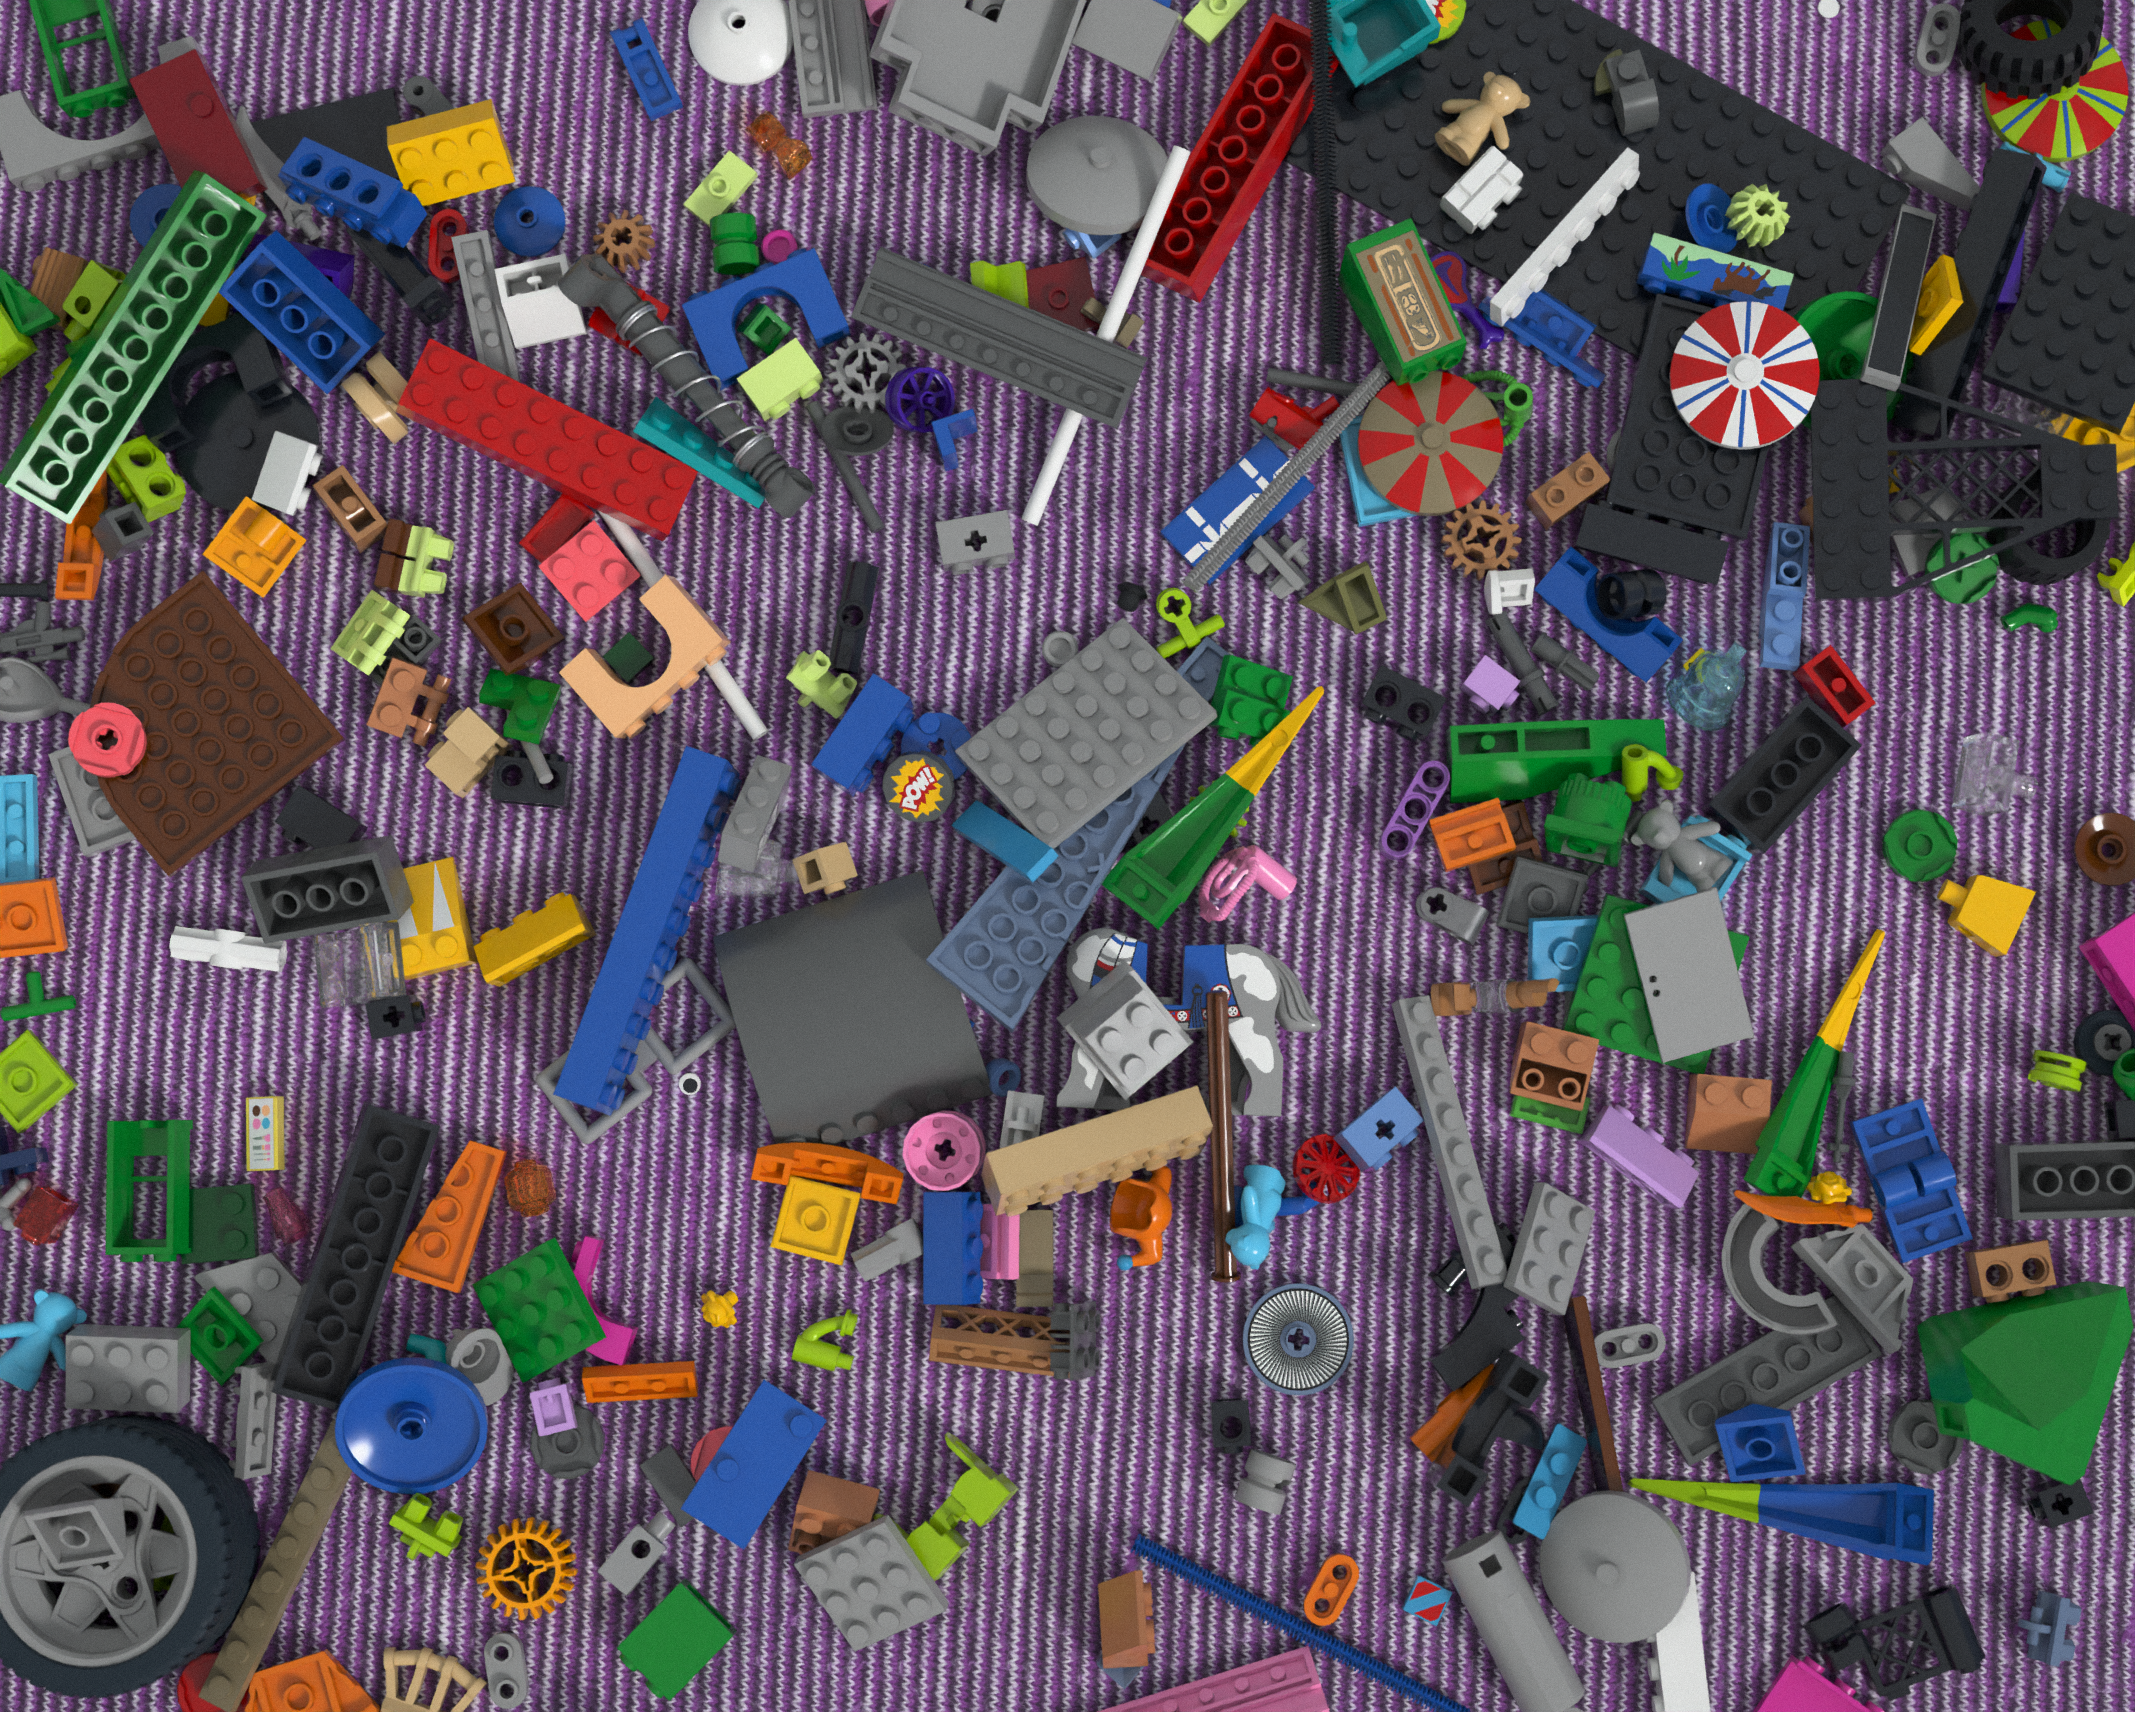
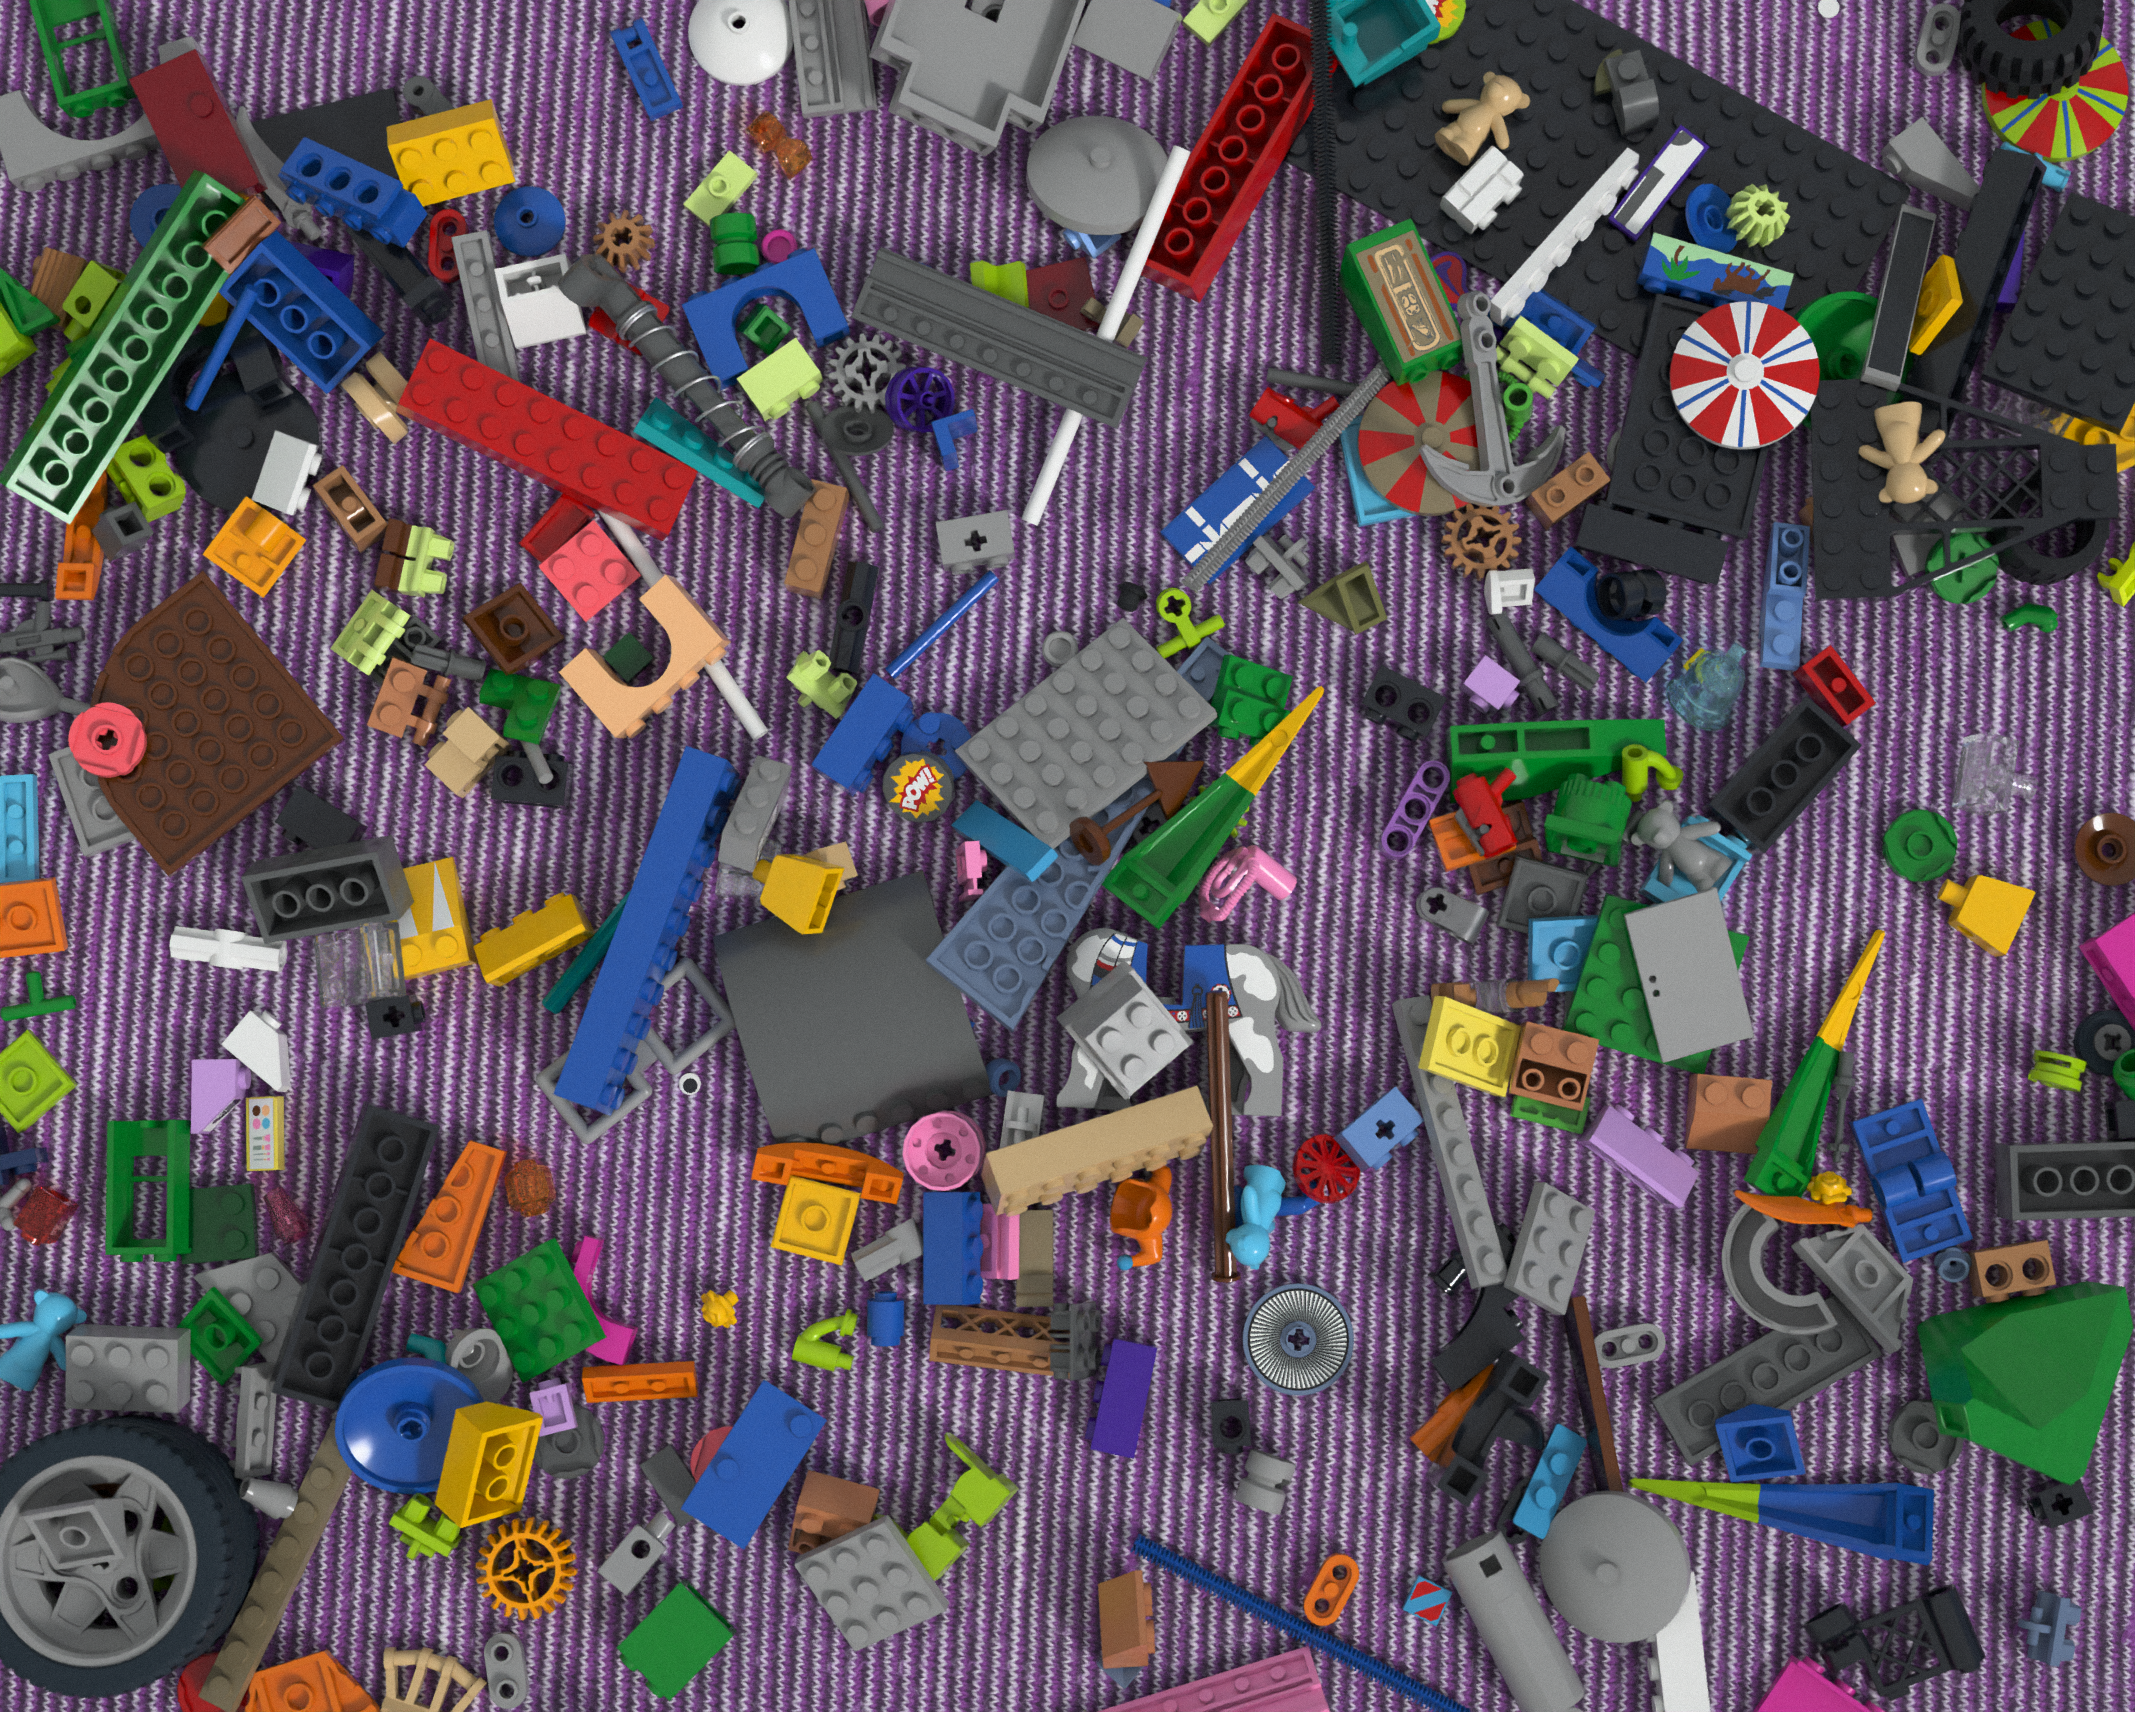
(216, 1091): none -> lavender slope
(222, 347): none -> blue bar
(240, 234): none -> tile
(262, 1048): none -> white slope
(271, 1497): none -> light grey cone
(448, 662): none -> dark grey axle
(487, 1462): none -> yellow slope
(584, 962): none -> teal axle
(799, 890): none -> yellow torso
(817, 540): none -> medium nougat brick
(885, 1318): none -> blue brick
(946, 620): none -> blue bar
(970, 865): none -> bright pink plate
(1121, 1397): none -> dark purple brick
(1171, 785): none -> reddish brown piece
(1469, 1046): none -> light yellow plate
(1481, 813): none -> red piece
(1495, 456): none -> light grey piece
(1538, 352): none -> yellowish green plate
(1658, 183): none -> slope
(1900, 434): none -> tan piece
(1956, 1271): none -> sand blue plate

